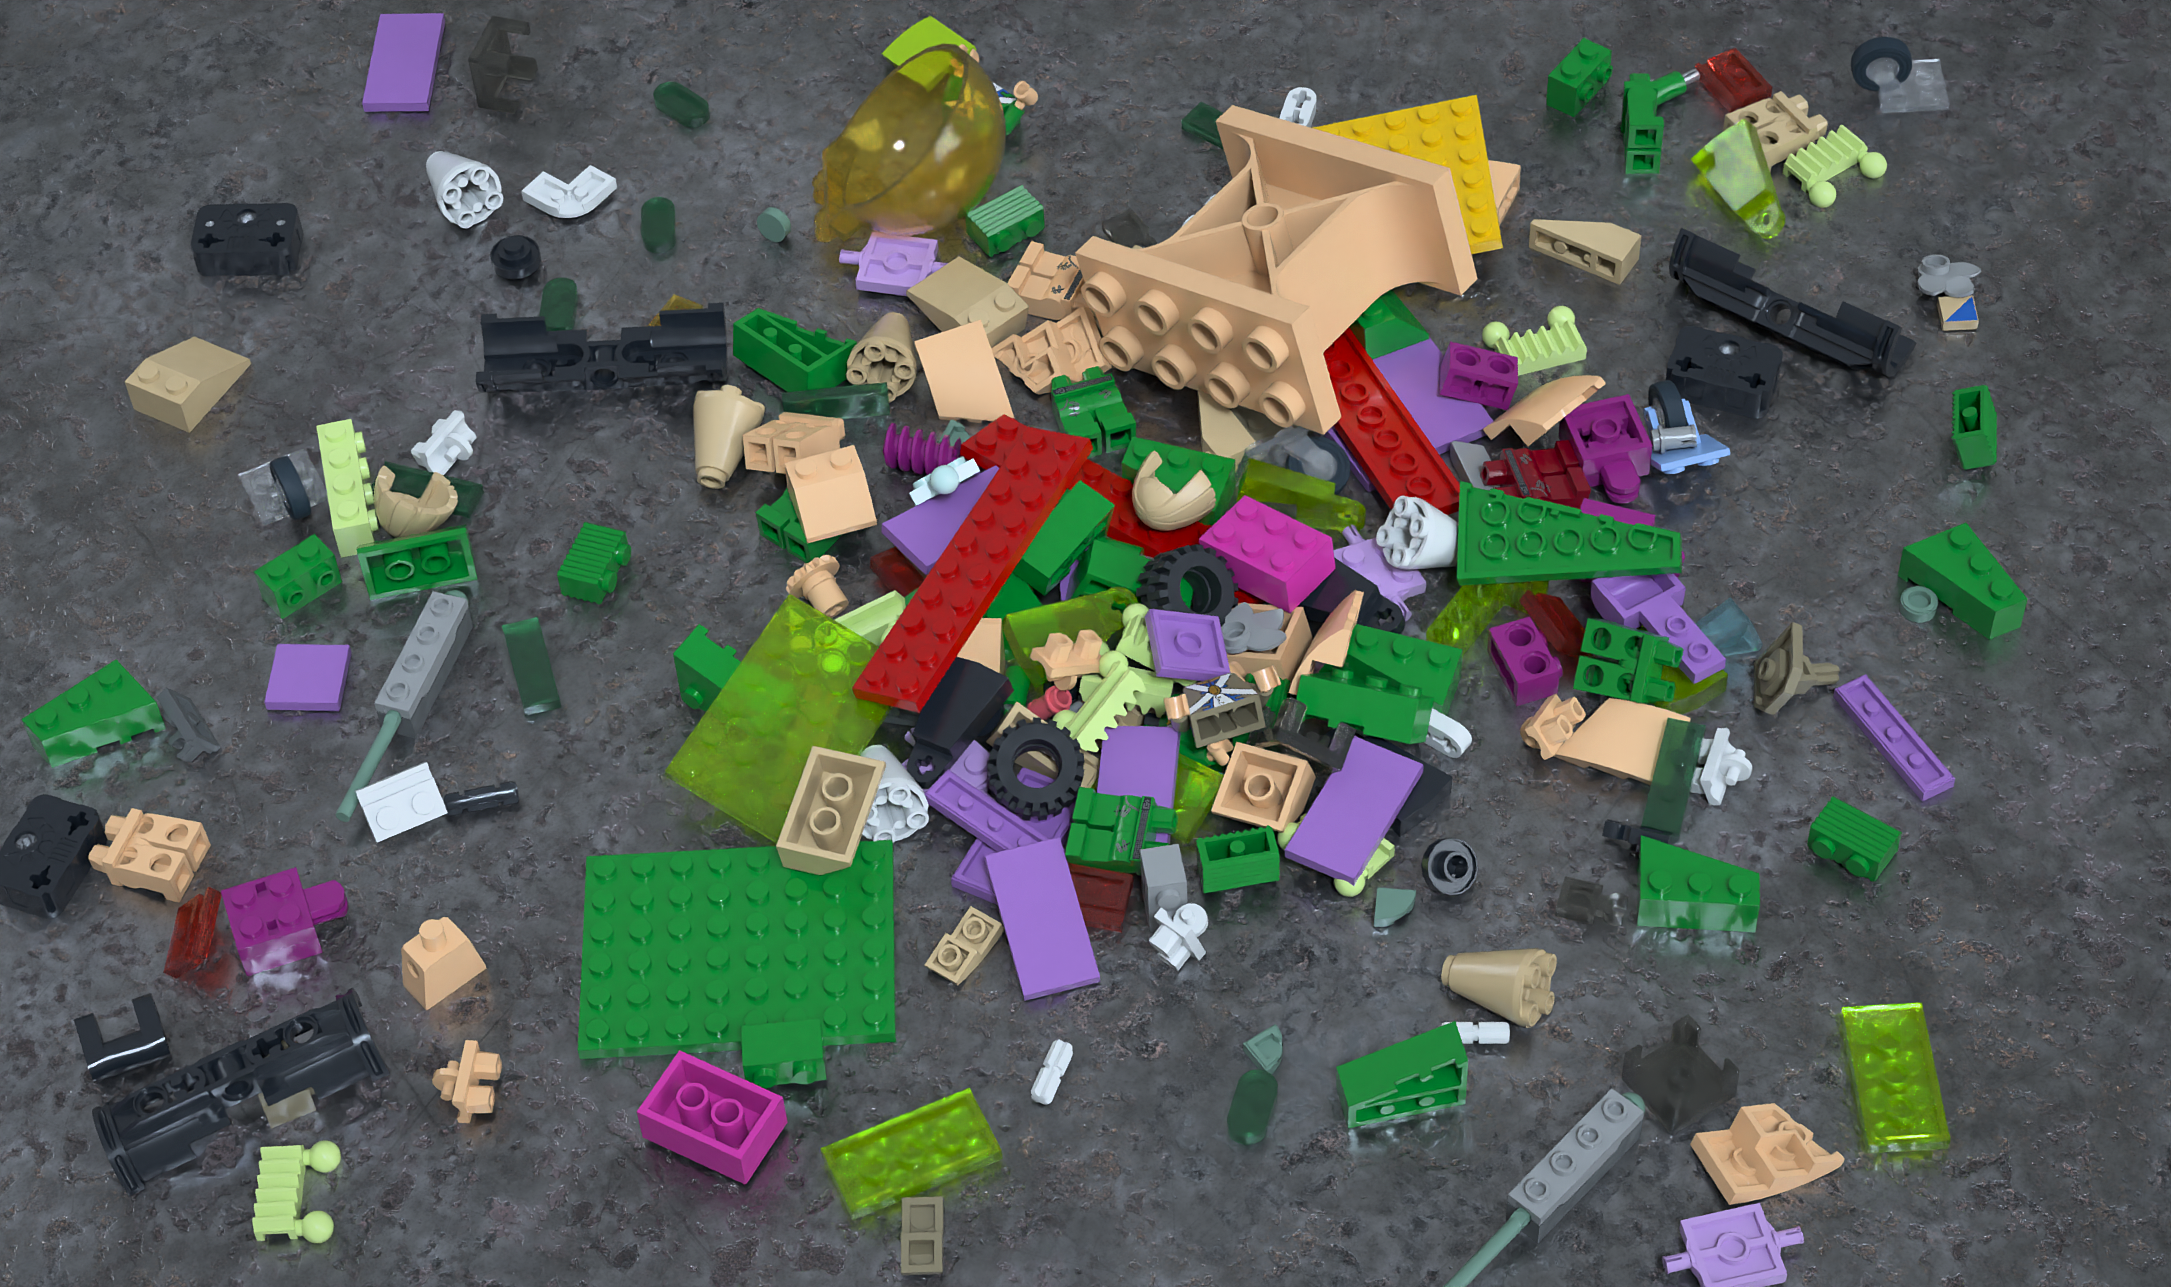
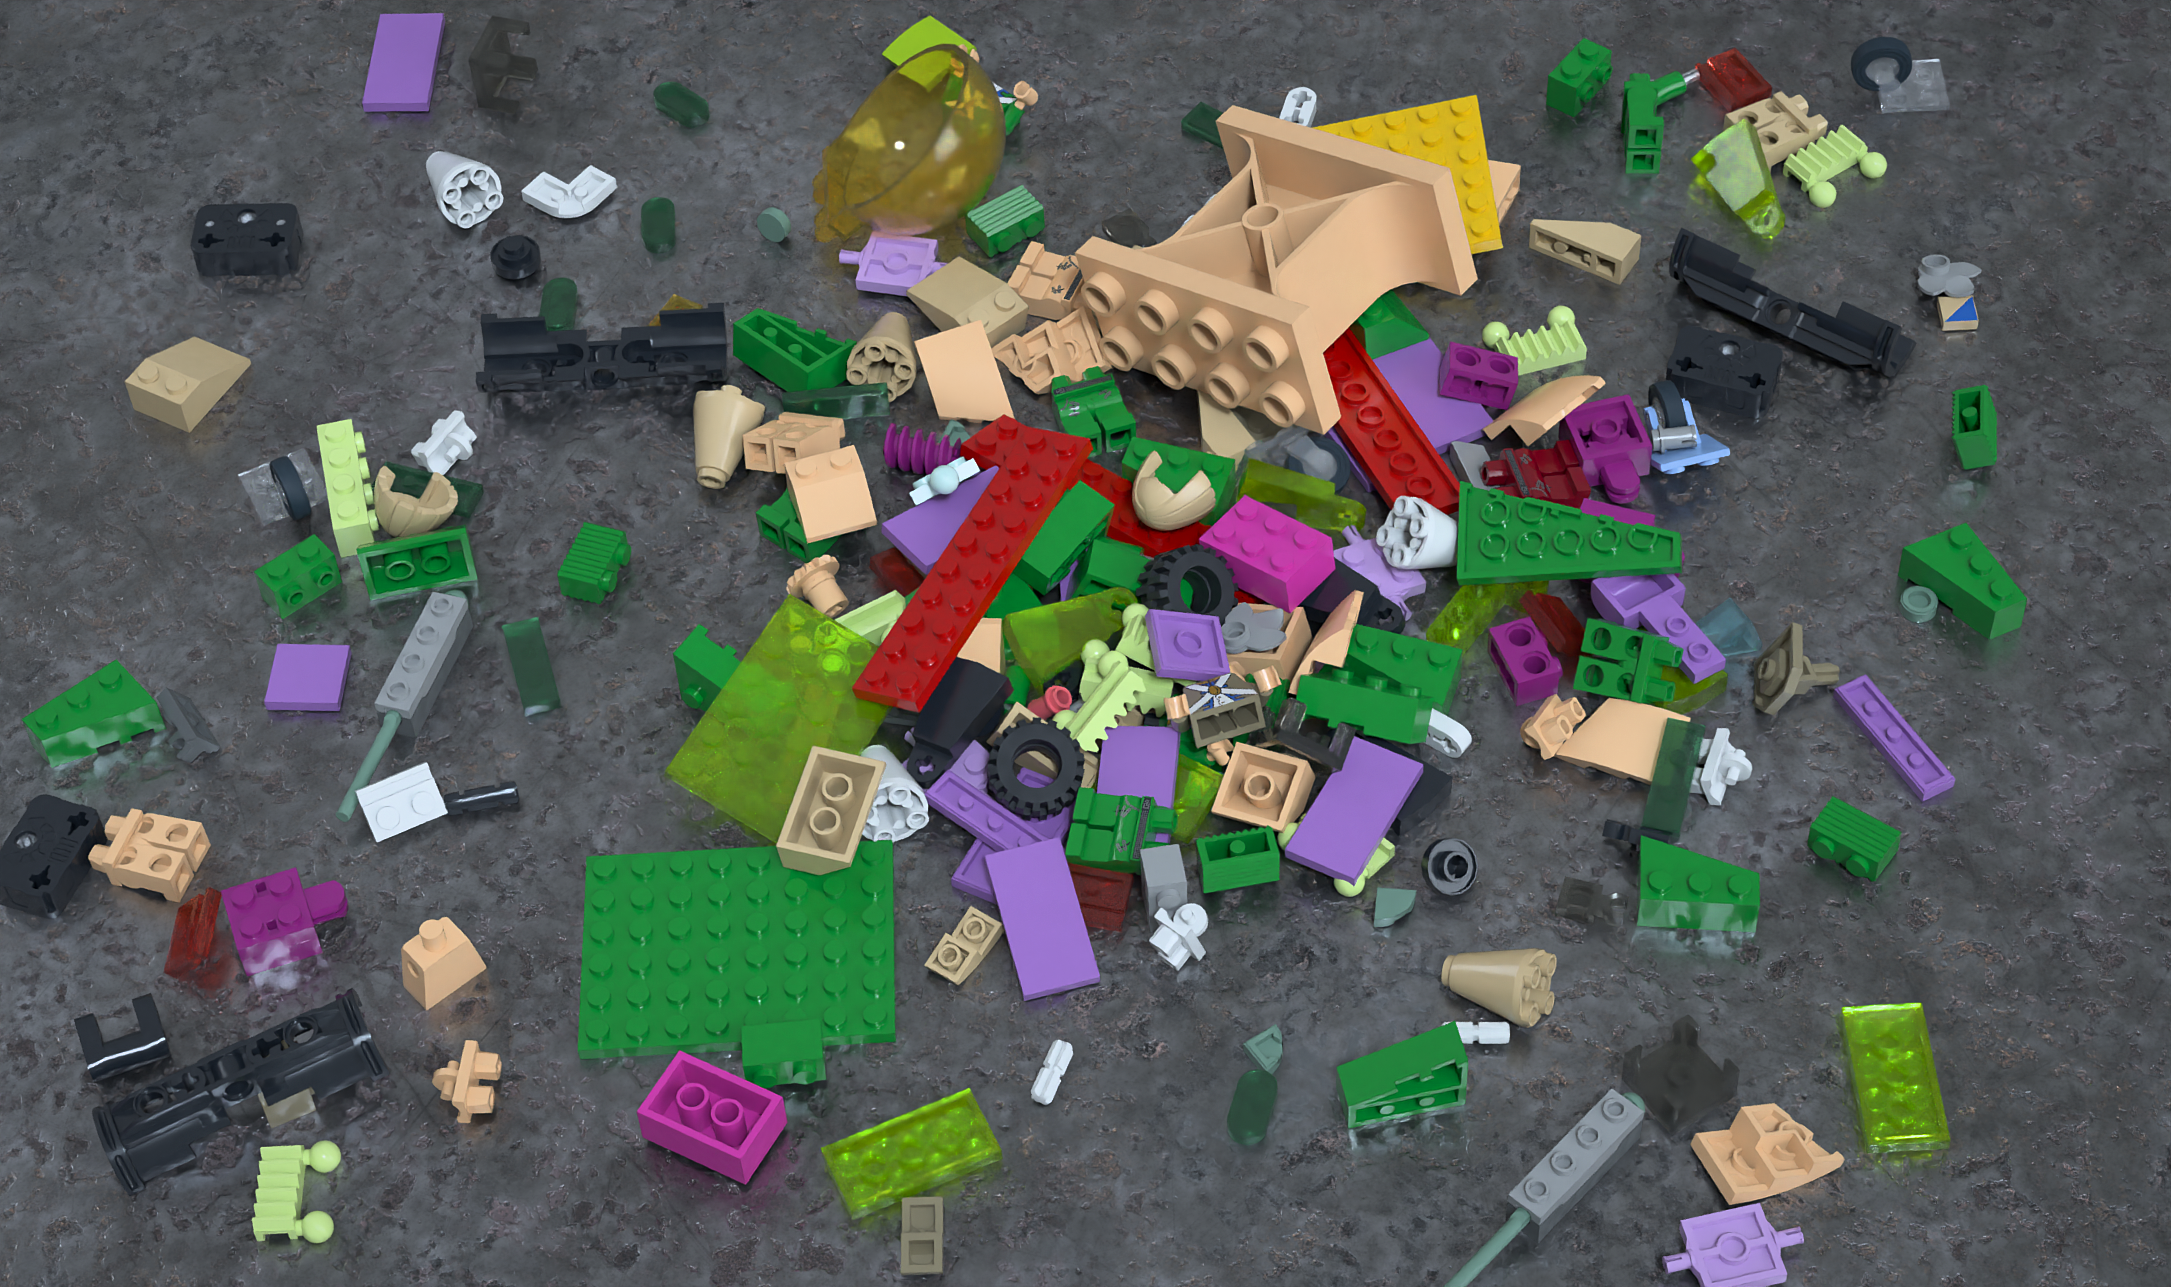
(1069, 660): light nougat hips -> none

